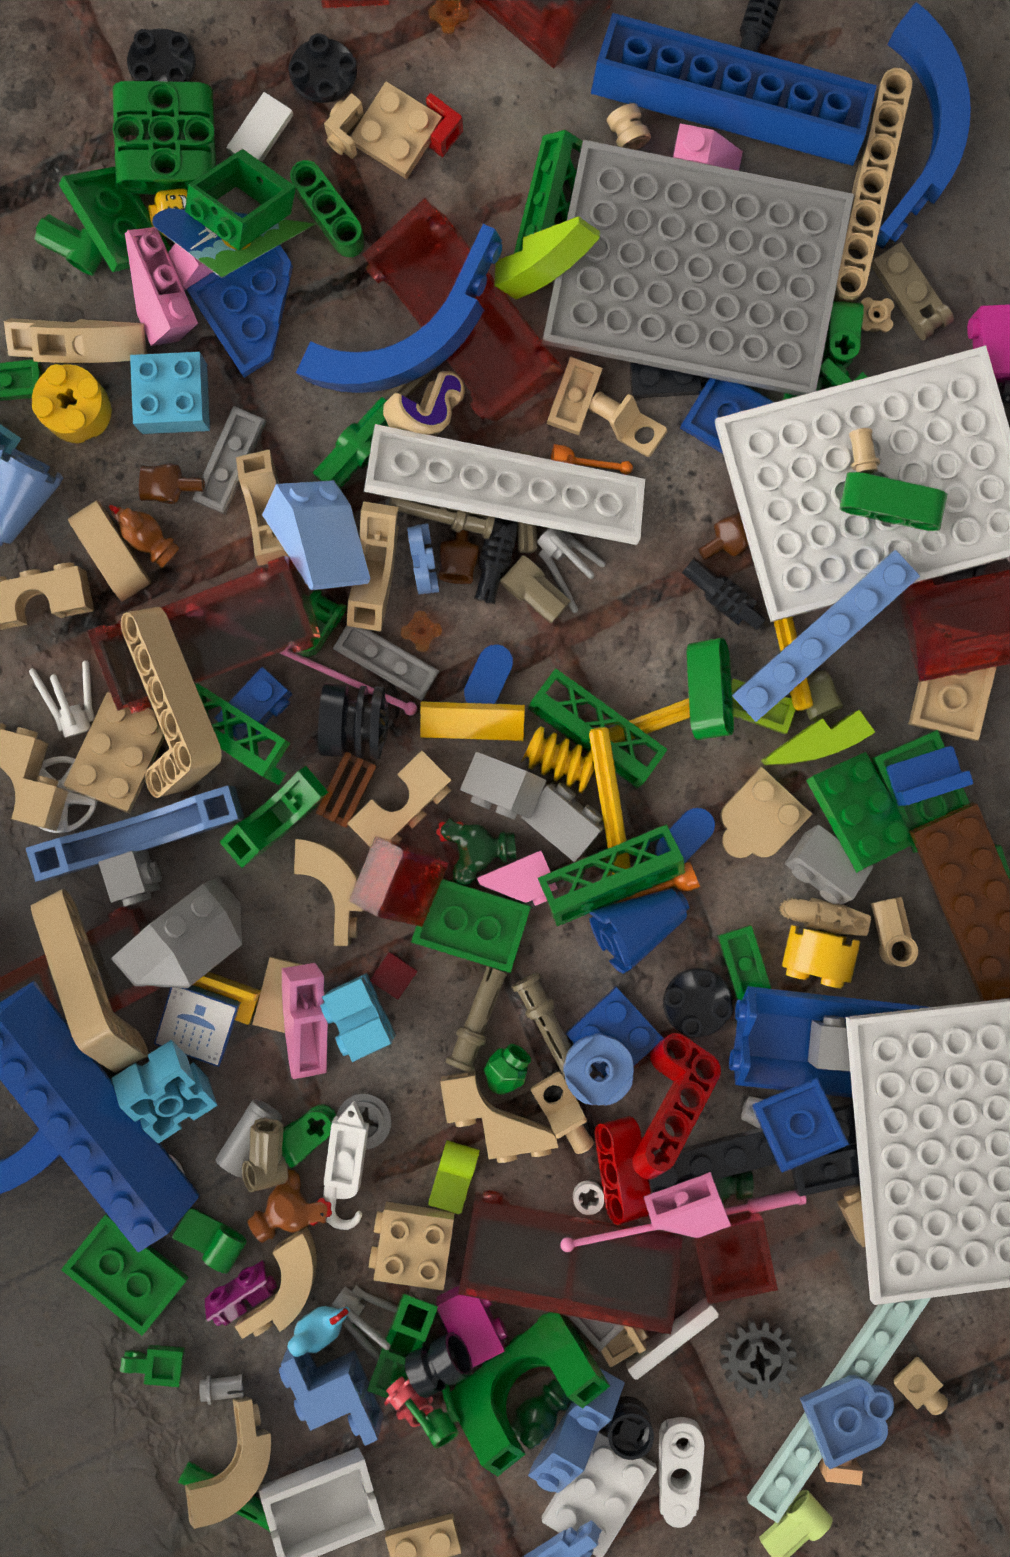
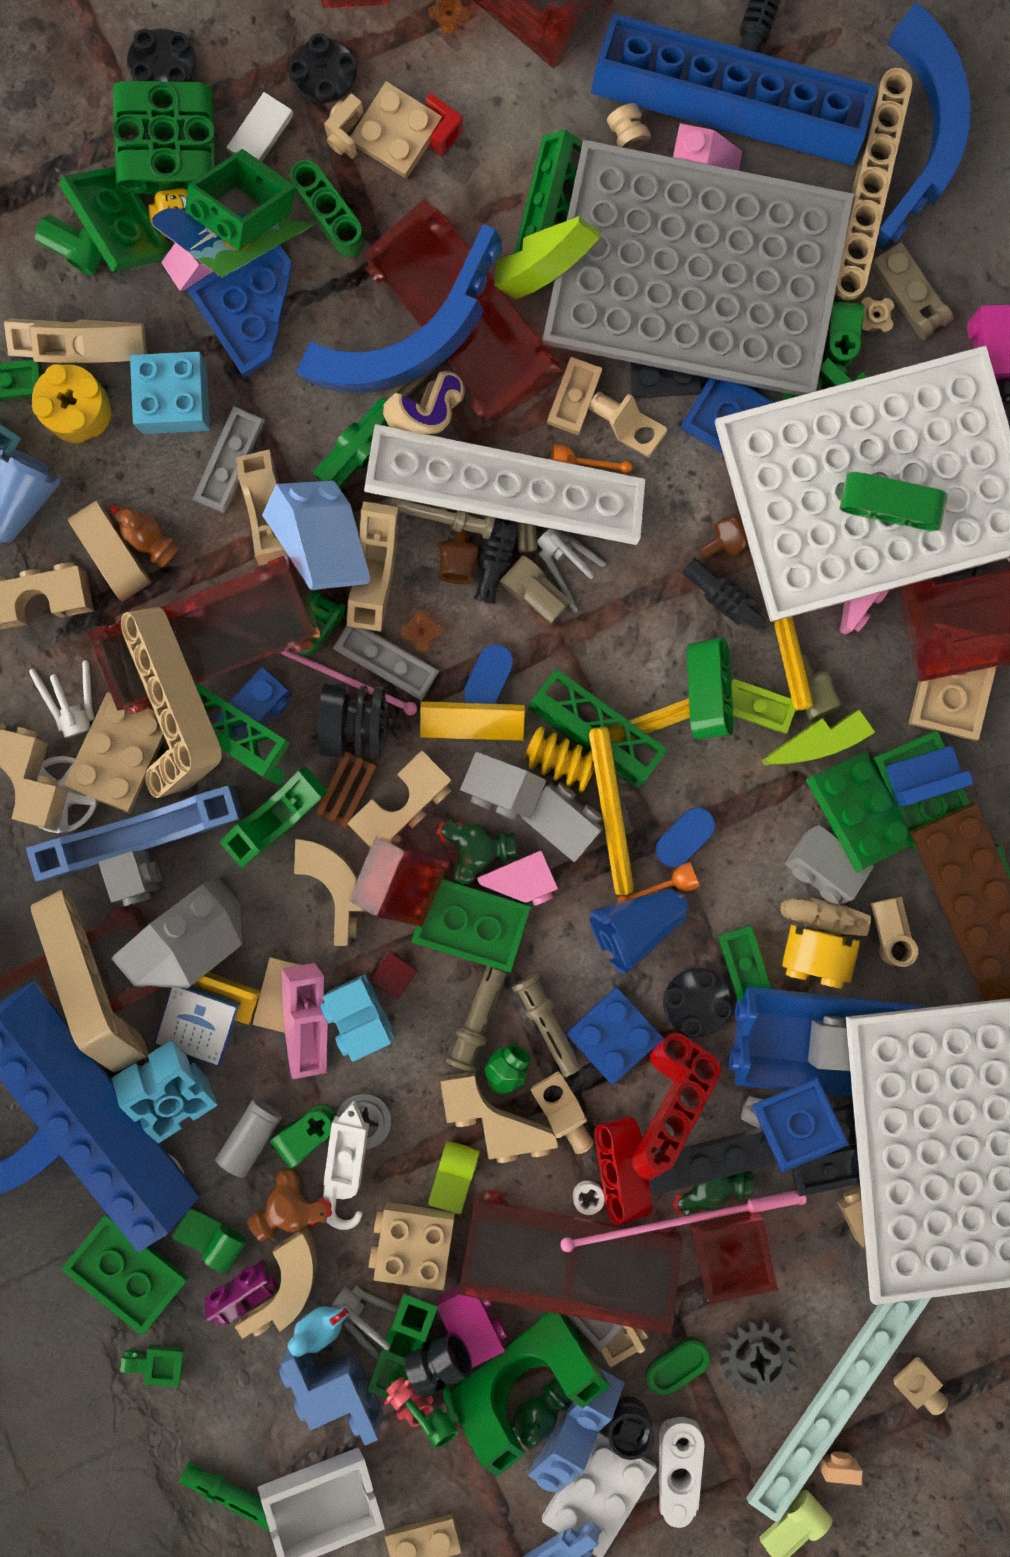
(157, 289): bright pink slope -> none
(166, 483): reddish brown piece -> none
(221, 1388): light grey pin -> none
(230, 1490): tan arch -> none
(265, 1163): dark tan piece -> none
(423, 559): medium blue plate -> none
(598, 1089): medium blue plate -> none
(617, 886): green fence -> none
(664, 1344): white tile -> none
(677, 1366): none -> green tile
(688, 1208): bright pink slope -> none
(760, 817): tan plate -> none
(826, 635): medium blue arch -> none
(848, 1418): medium blue plate -> none
(863, 451): tan pin -> none

